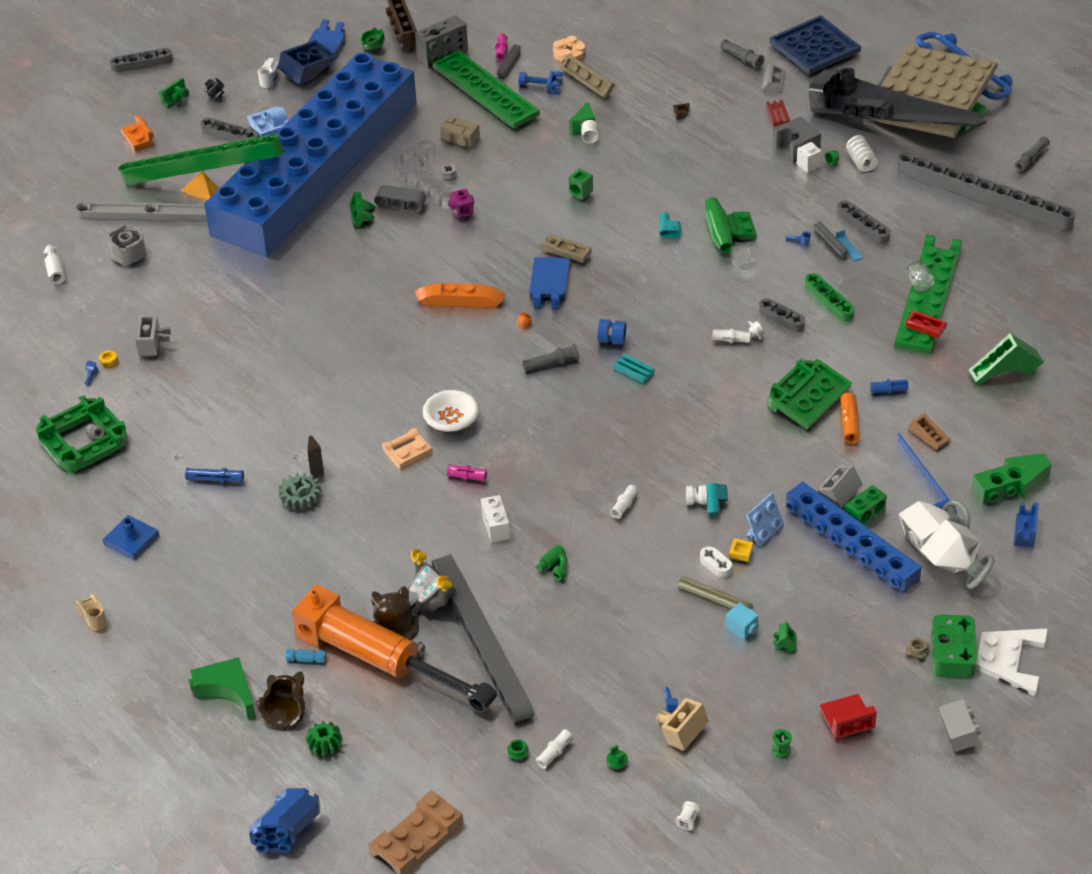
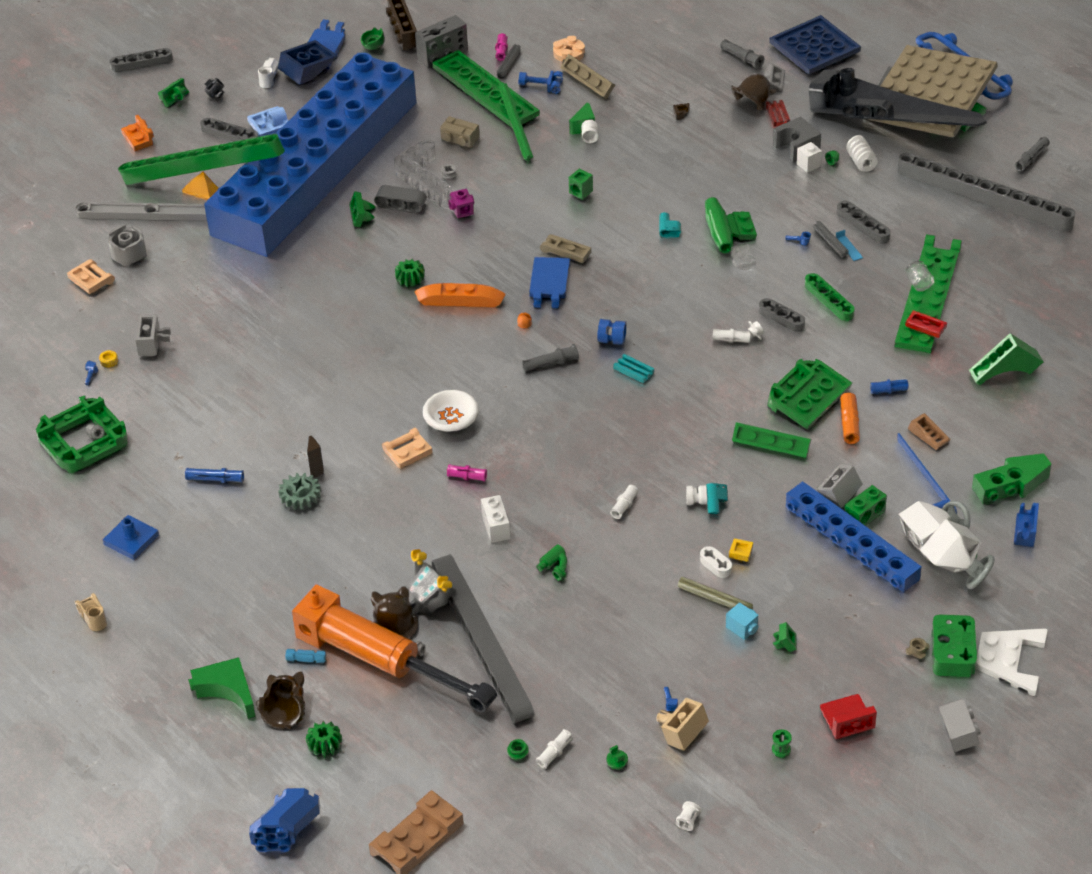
(54, 265): white wheel -> none
(87, 280): none -> light nougat plate
(409, 272): none -> green gear
(515, 121): none -> green axle
(755, 89): none -> dark brown hair
(764, 520): light blue hinge -> none
(771, 440): none -> green plate

